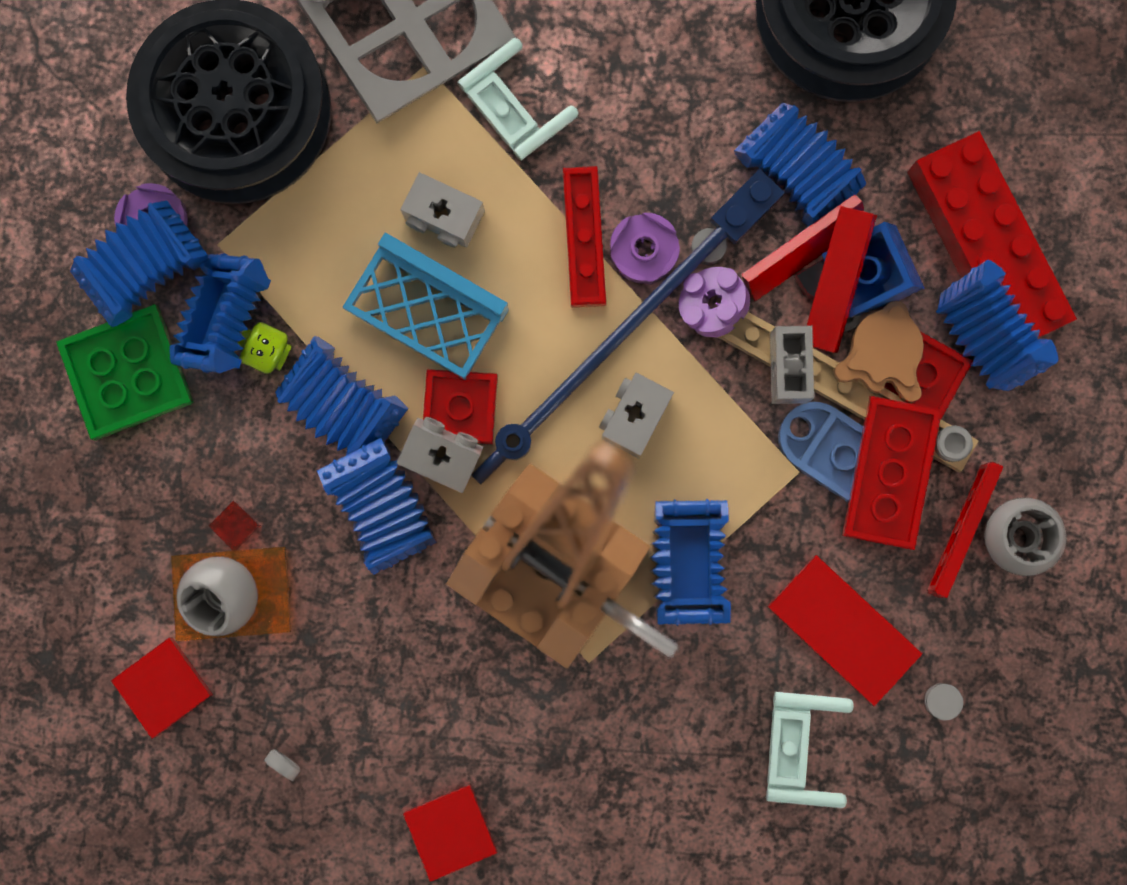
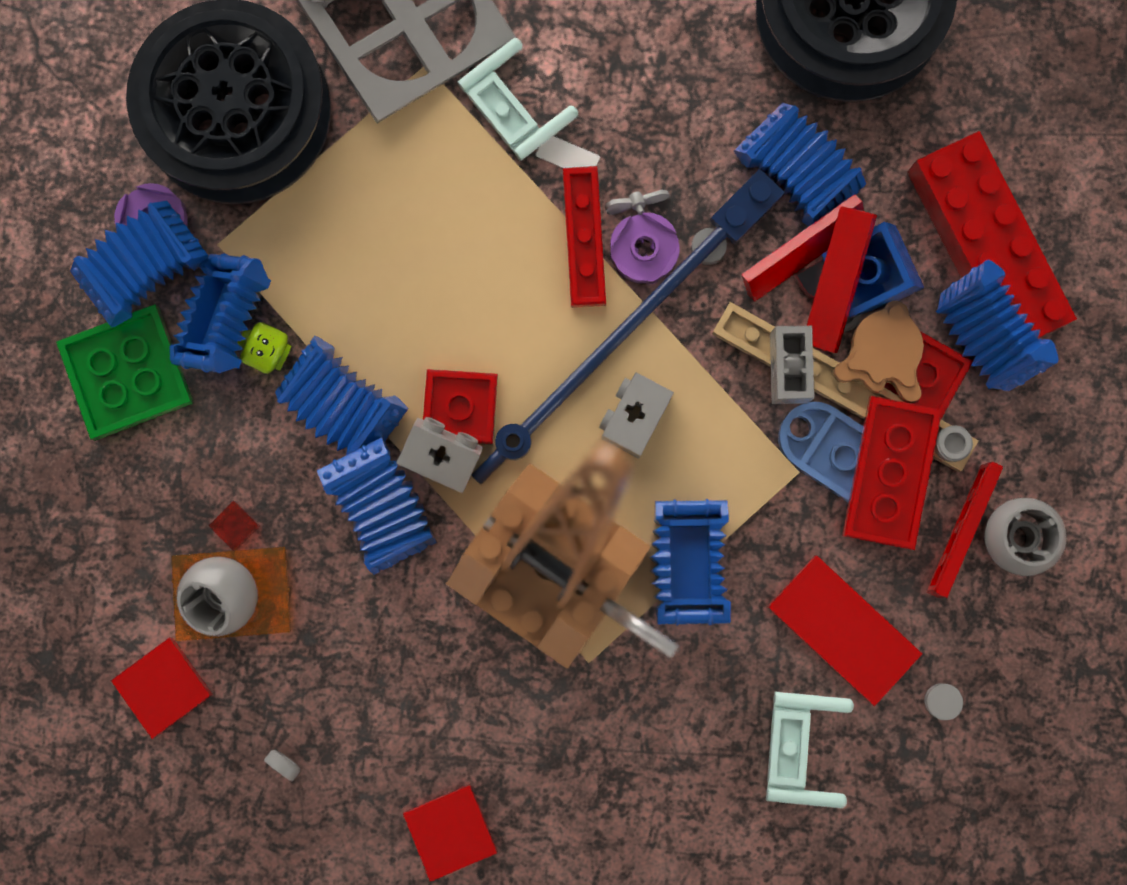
(431, 195): light grey brick -> none
(441, 279): dark azure fence -> none
(566, 154): none -> white sticker
(635, 201): none -> light grey piece
(700, 288): medium lavender plate -> none

